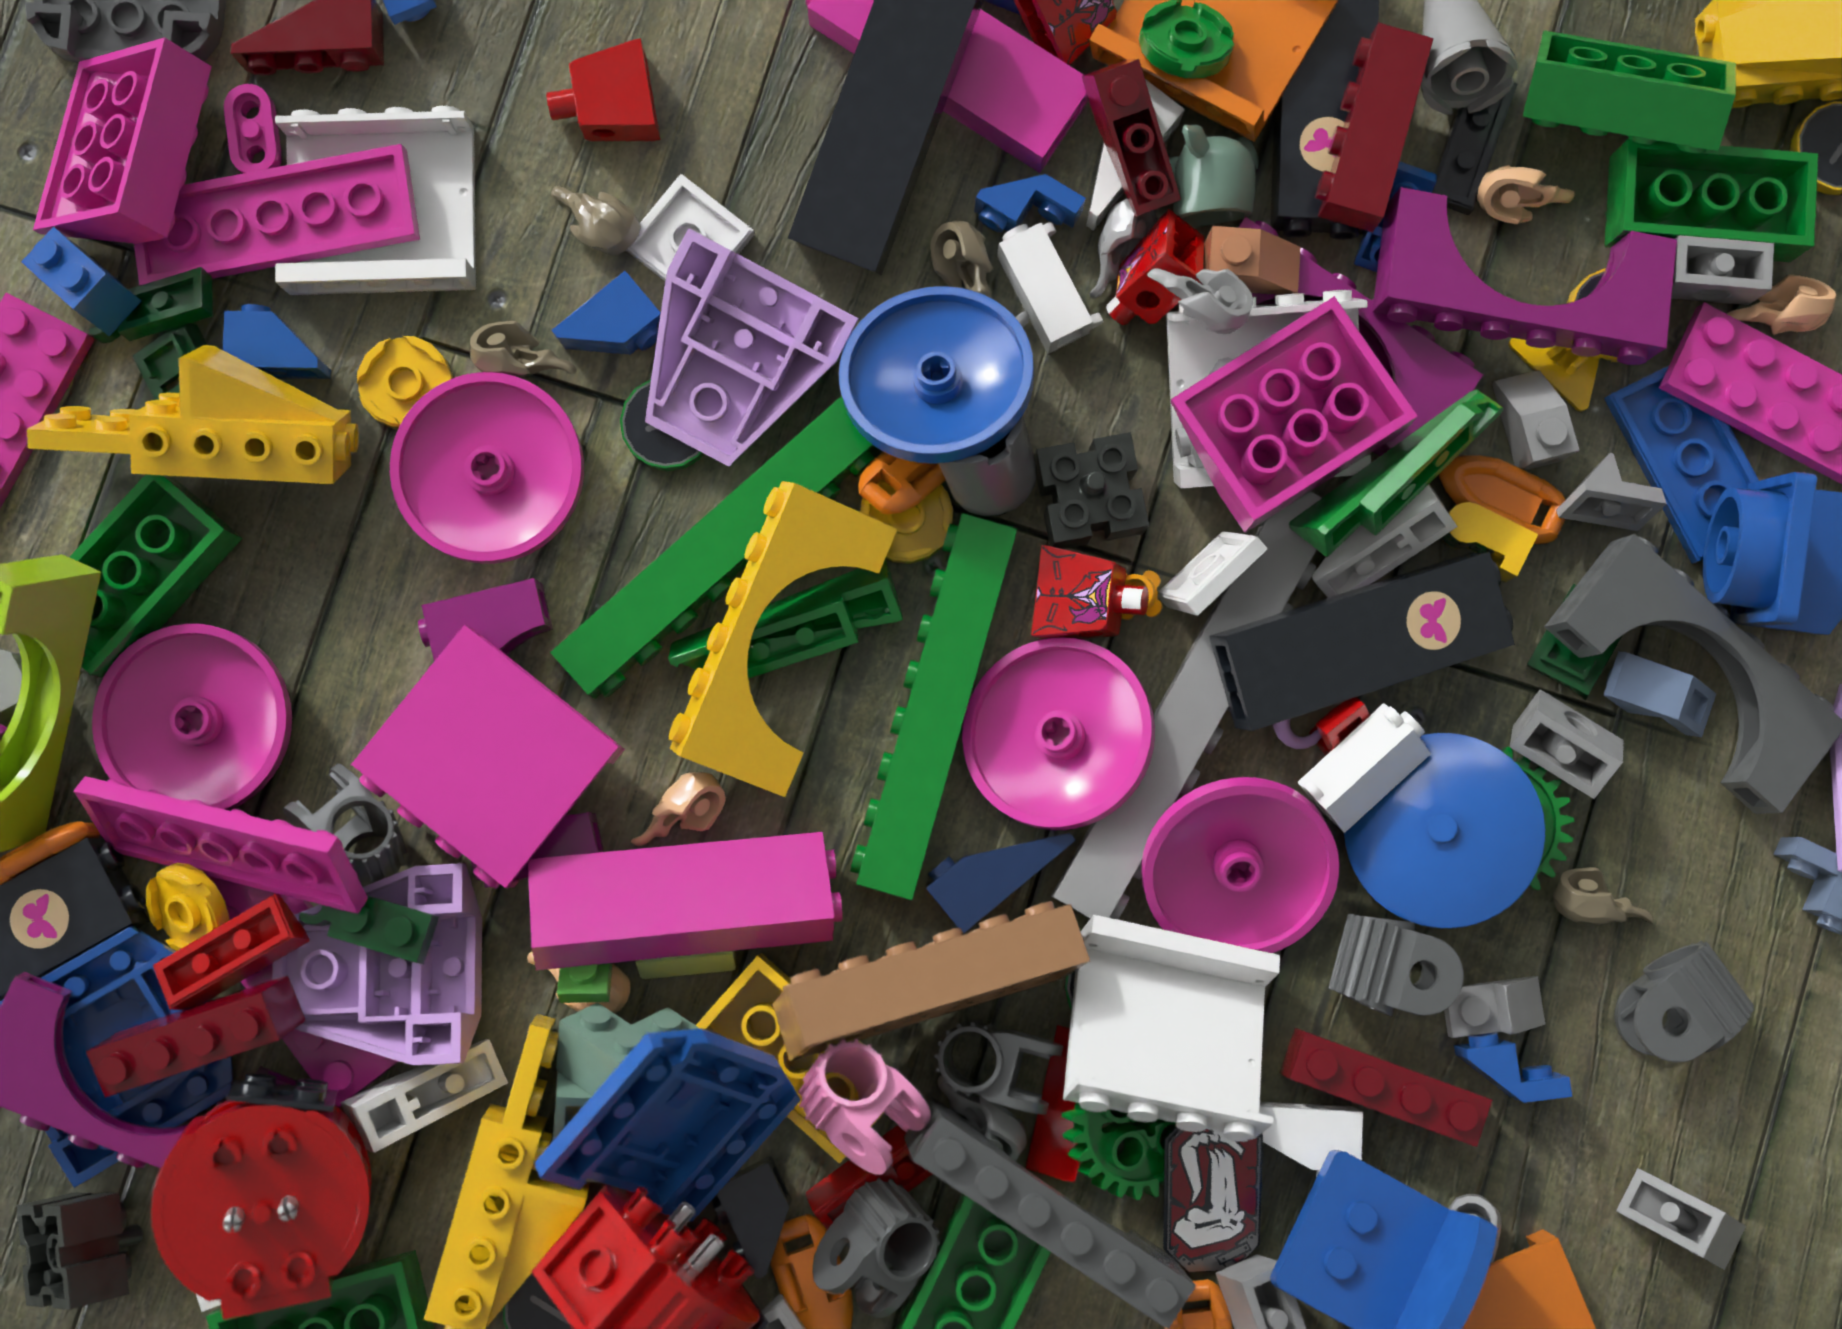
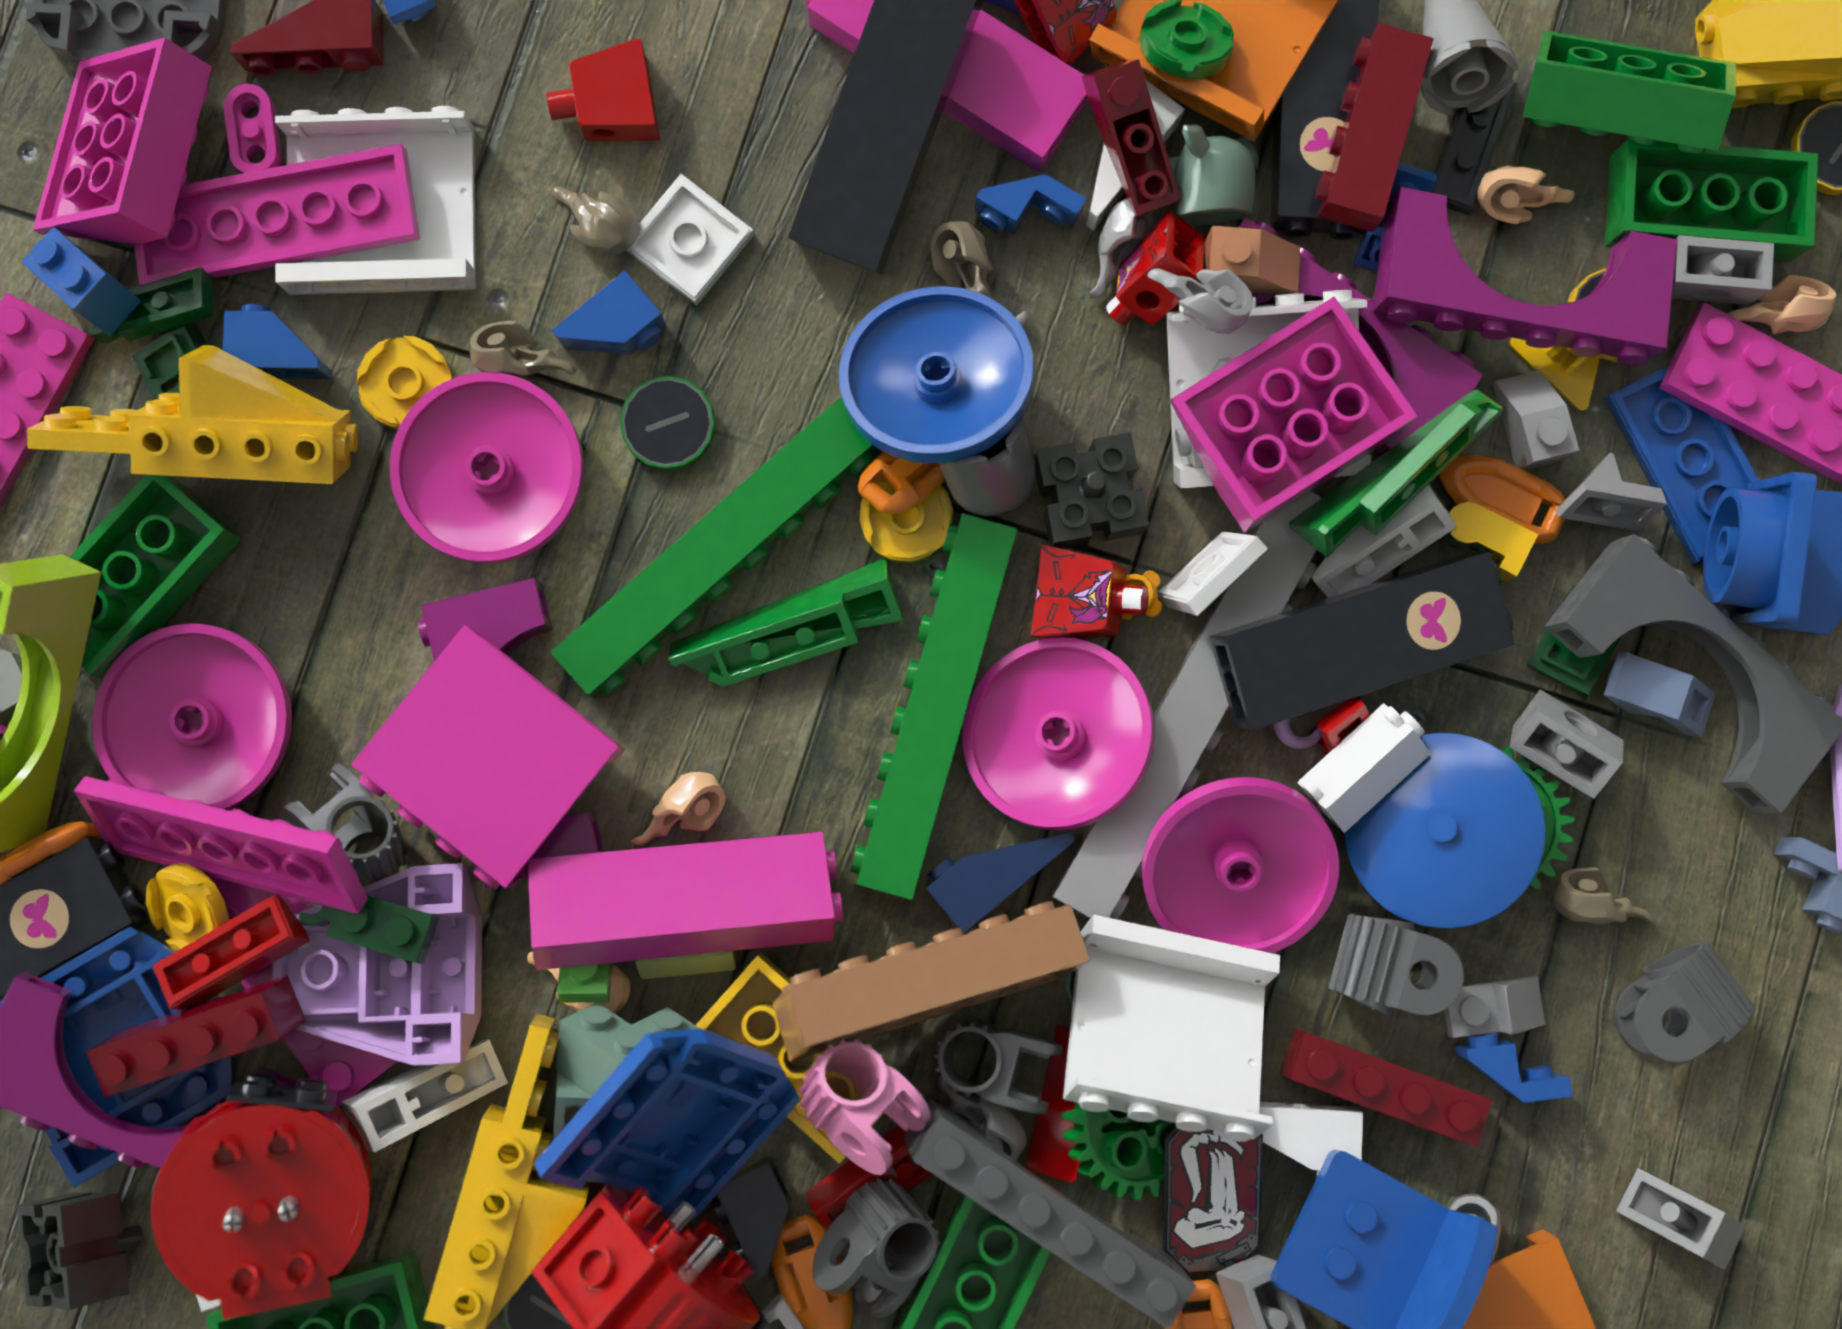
(721, 718): yellow arch -> none
(735, 348): lavender wedge -> none
(1044, 286): white brick -> none

